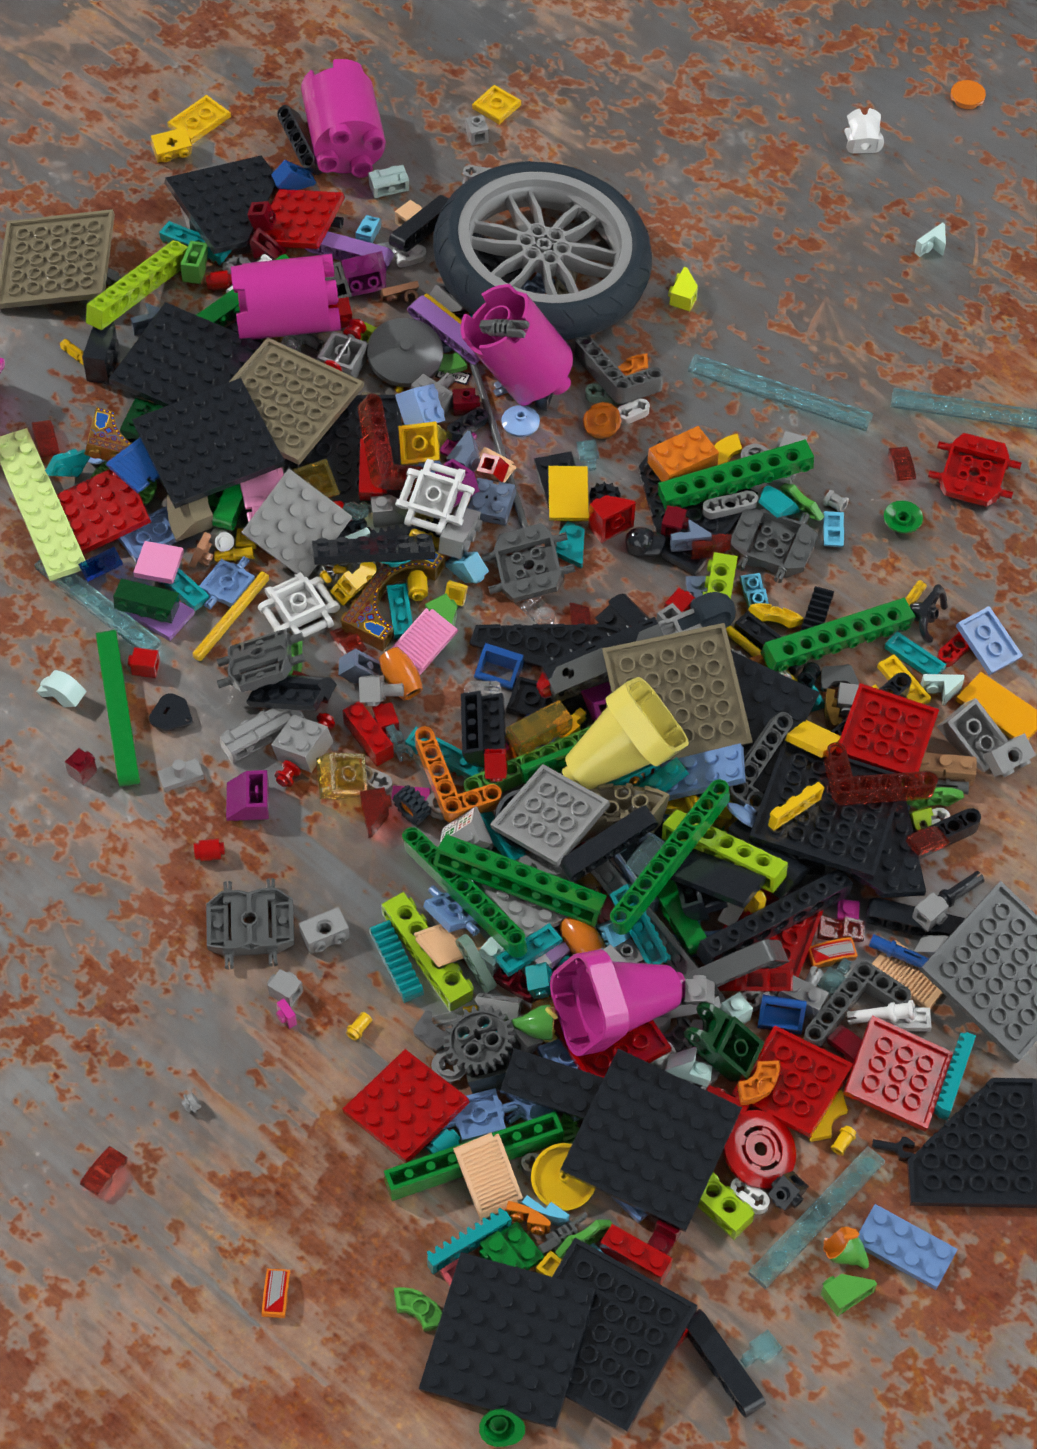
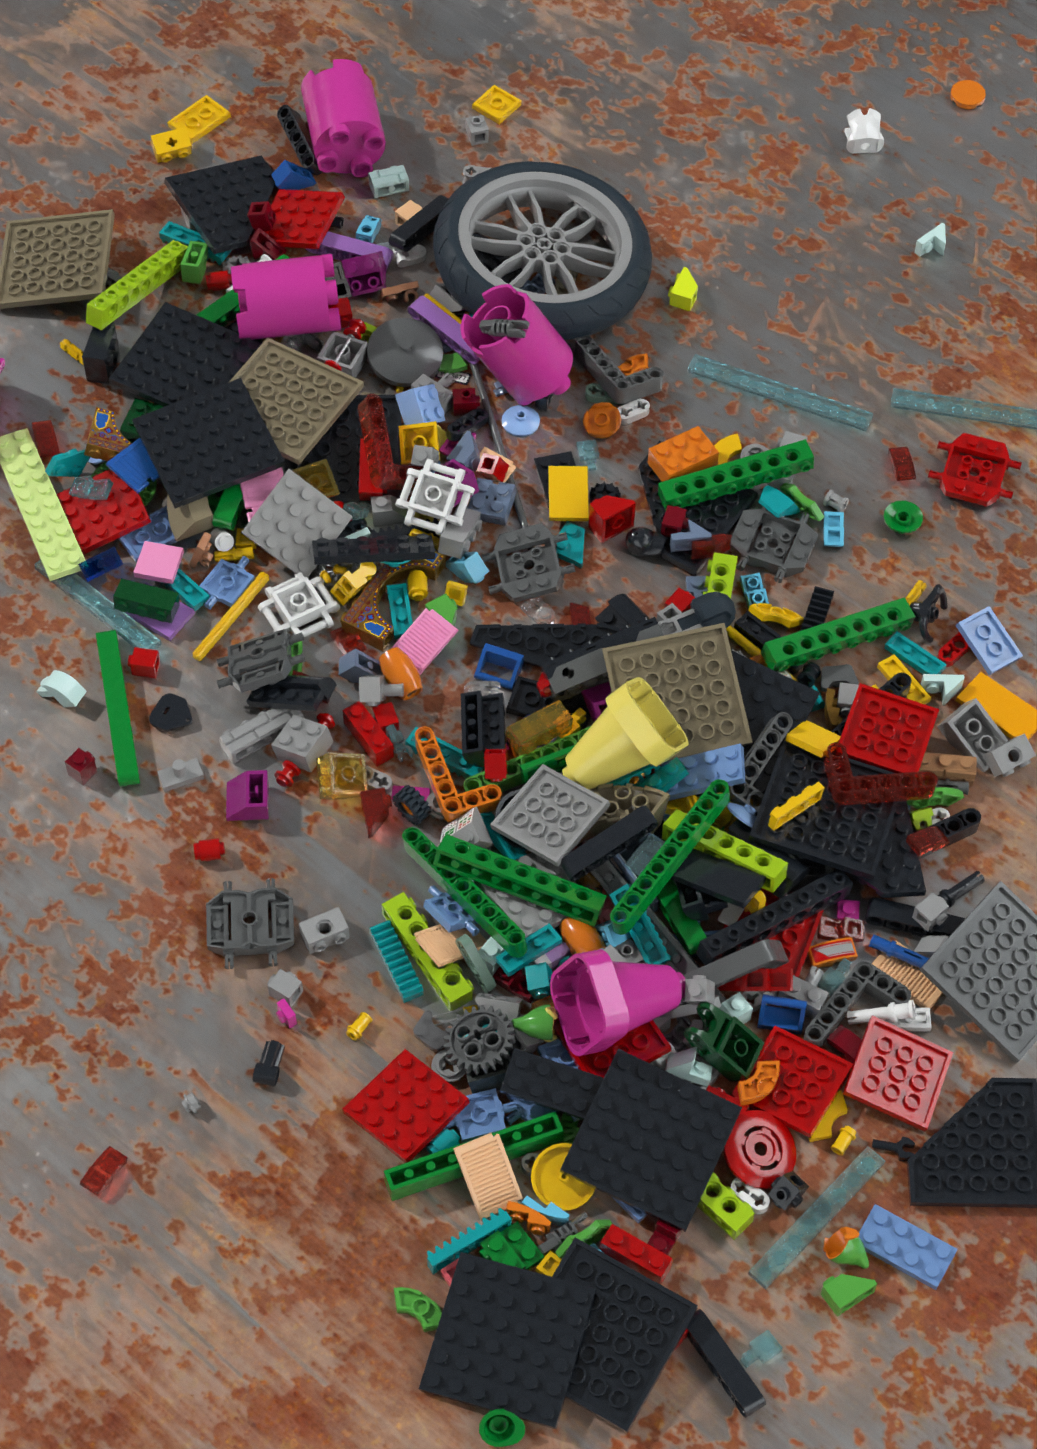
(88, 488): none -> clear light blue slope
(140, 322): sand blue slope -> none
(268, 1068): none -> black piece
(275, 1293): slope -> none
(422, 453): none -> light grey brick
(721, 511): light grey beam -> none
(954, 1075): teal gear -> none

